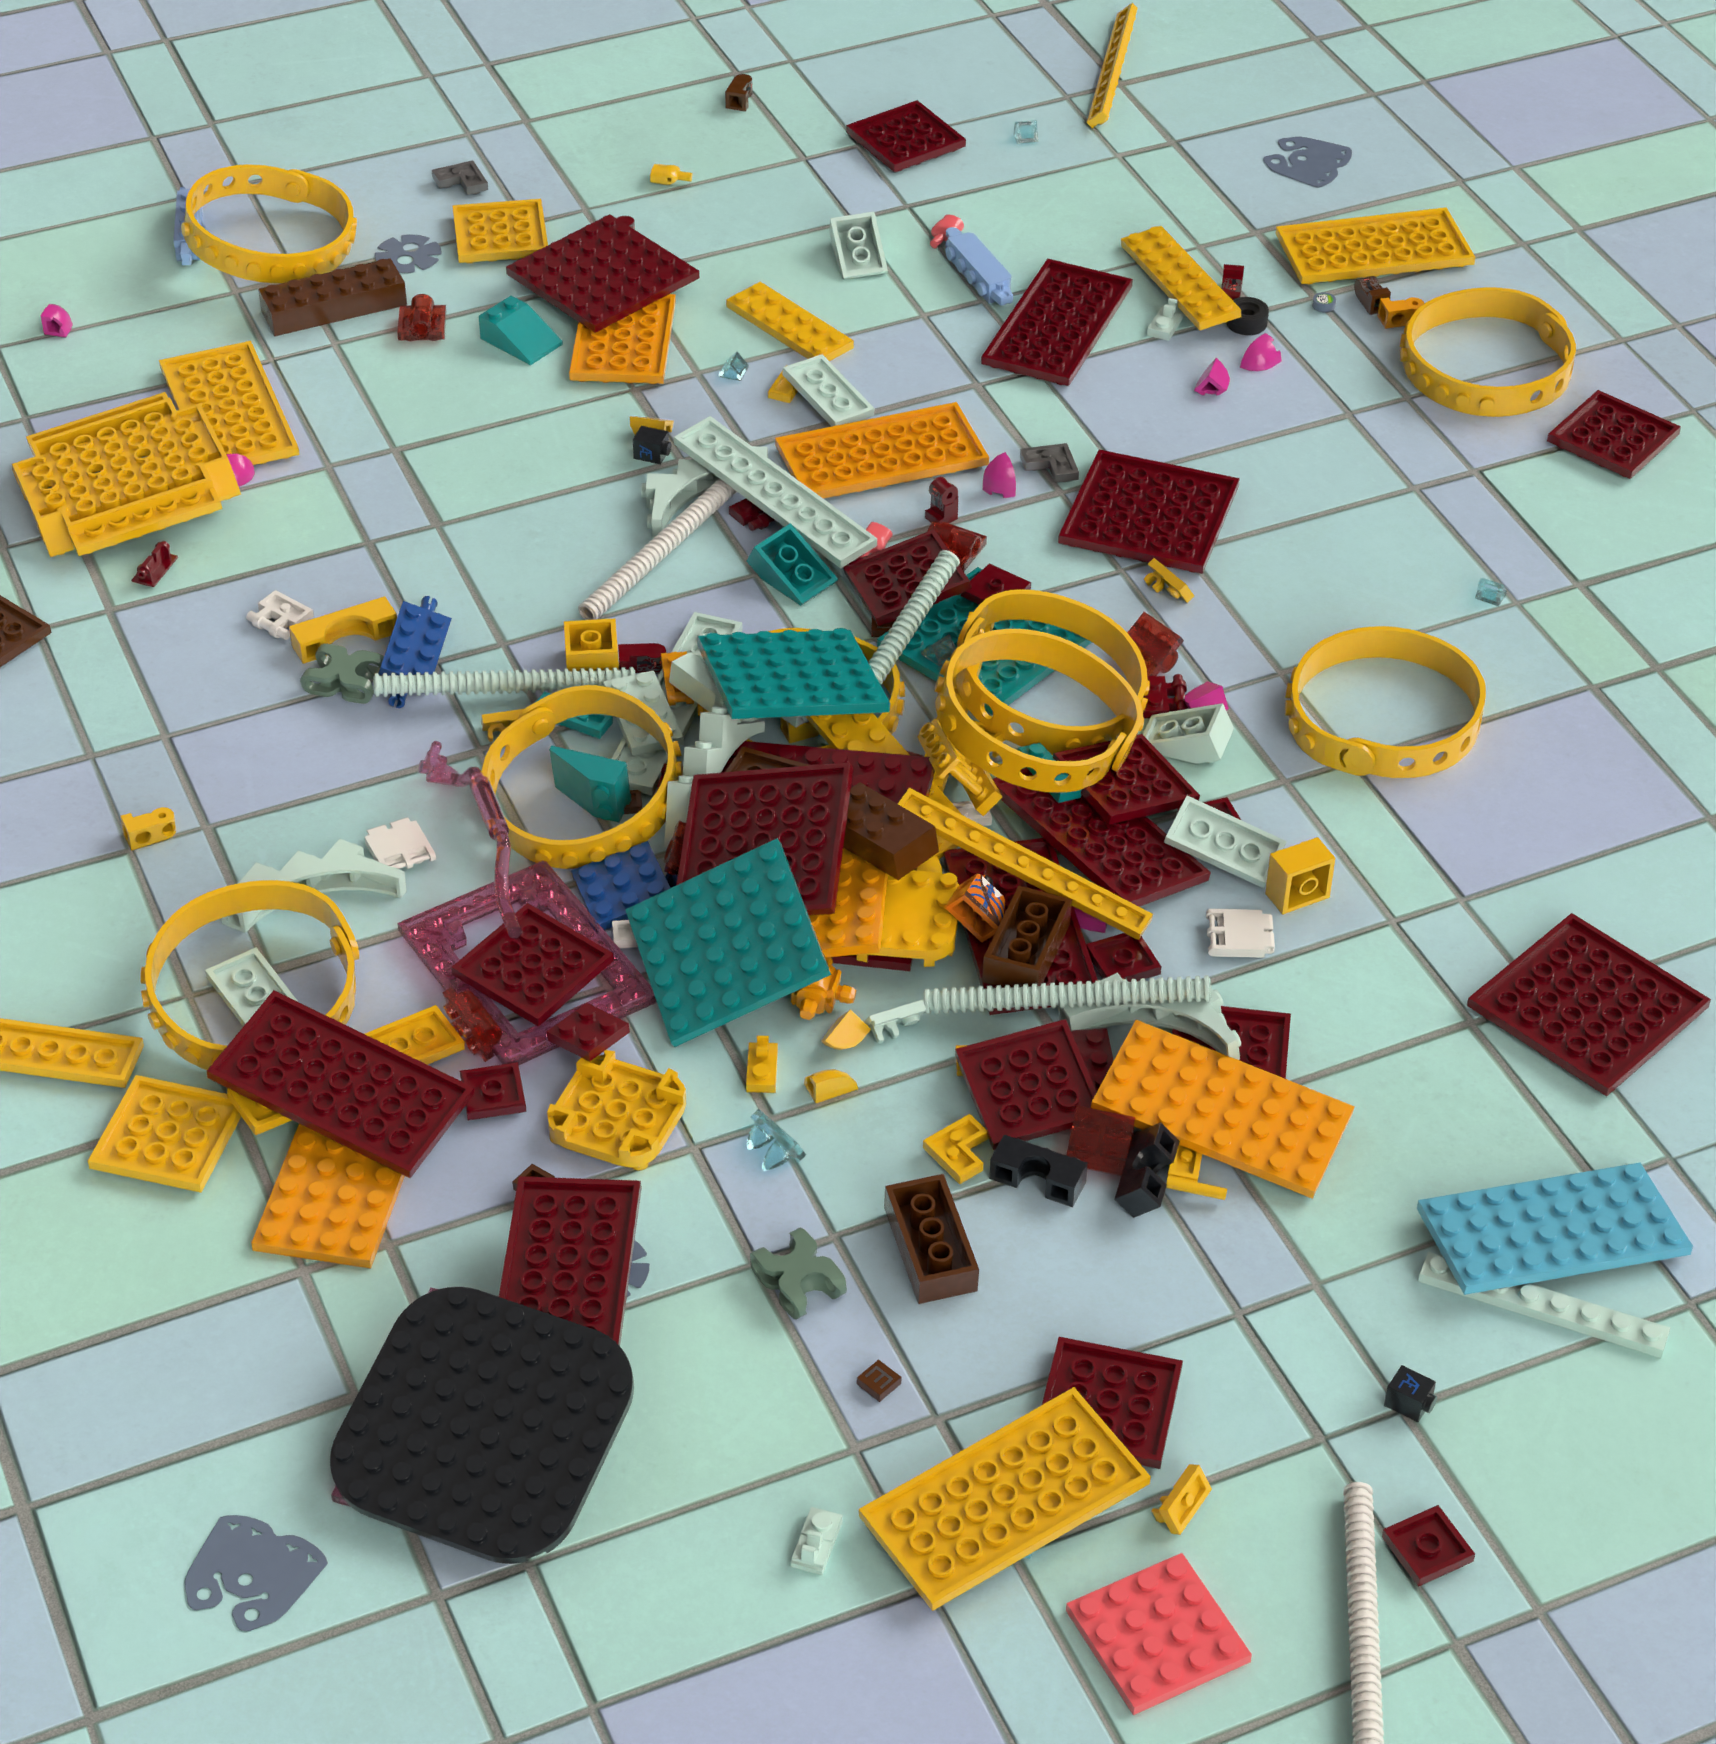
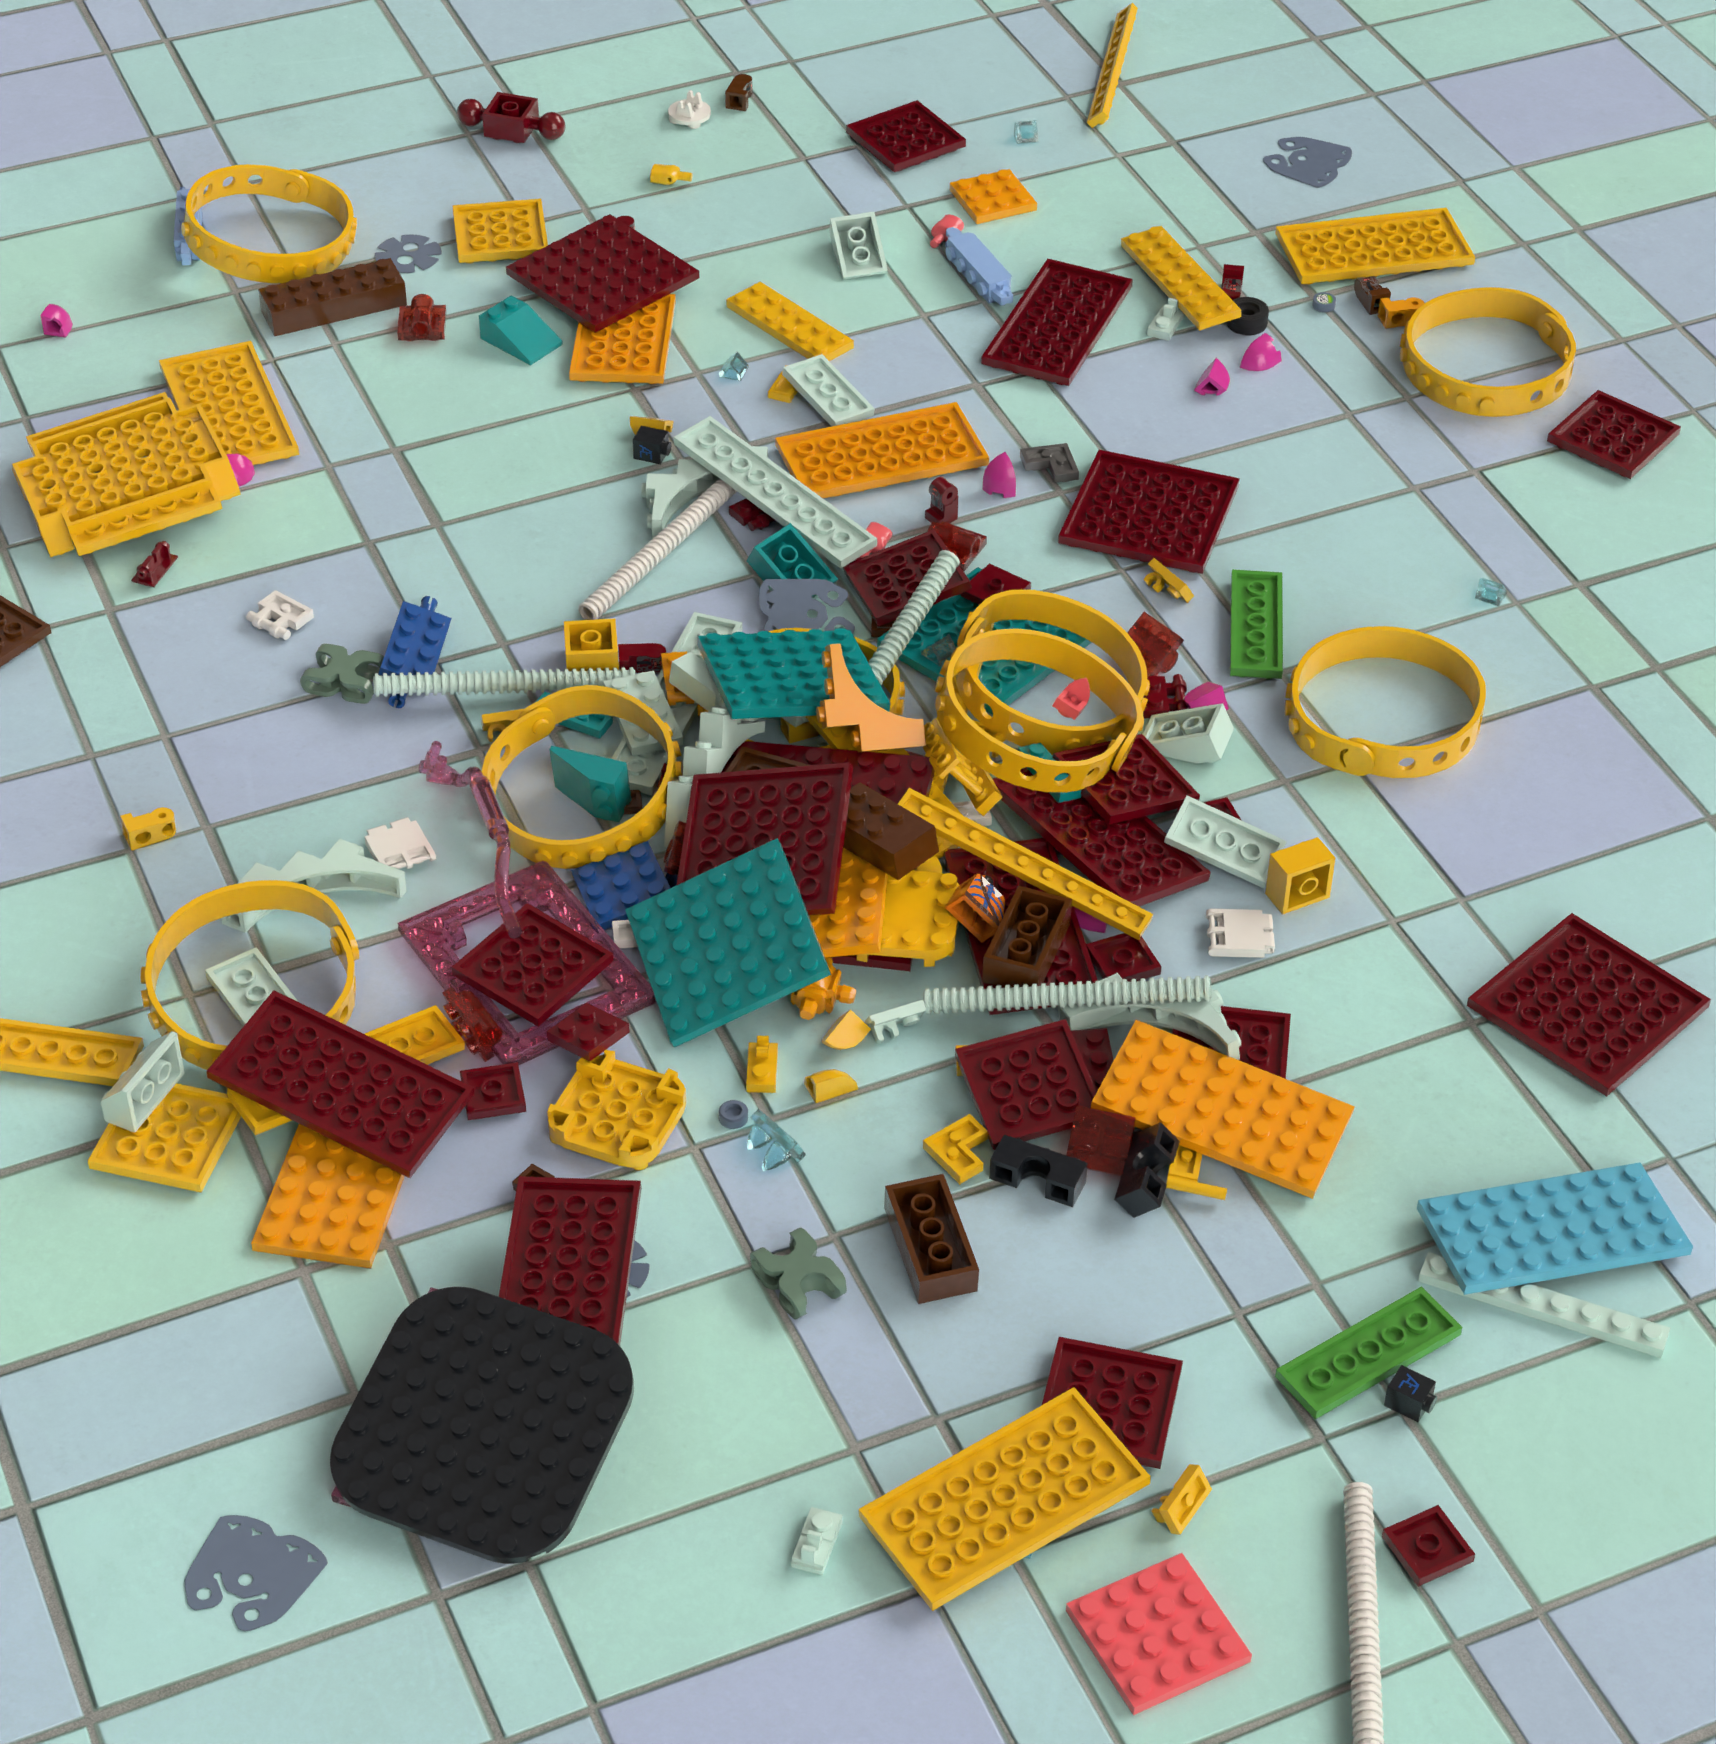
(144, 1083): none -> light aqua slope
(369, 619): yellow arch -> none
(463, 173): flat silver plate -> none
(511, 118): none -> dark red brick
(689, 111): none -> white plate
(733, 1114): none -> sand blue tile
(794, 598): none -> sand blue piece
(848, 706): none -> light orange arch
(879, 1380): reddish brown tile -> none
(993, 196): none -> light orange plate
(1073, 699): none -> coral plate
(1256, 624): none -> bright green plate
(1368, 1352): none -> bright green plate

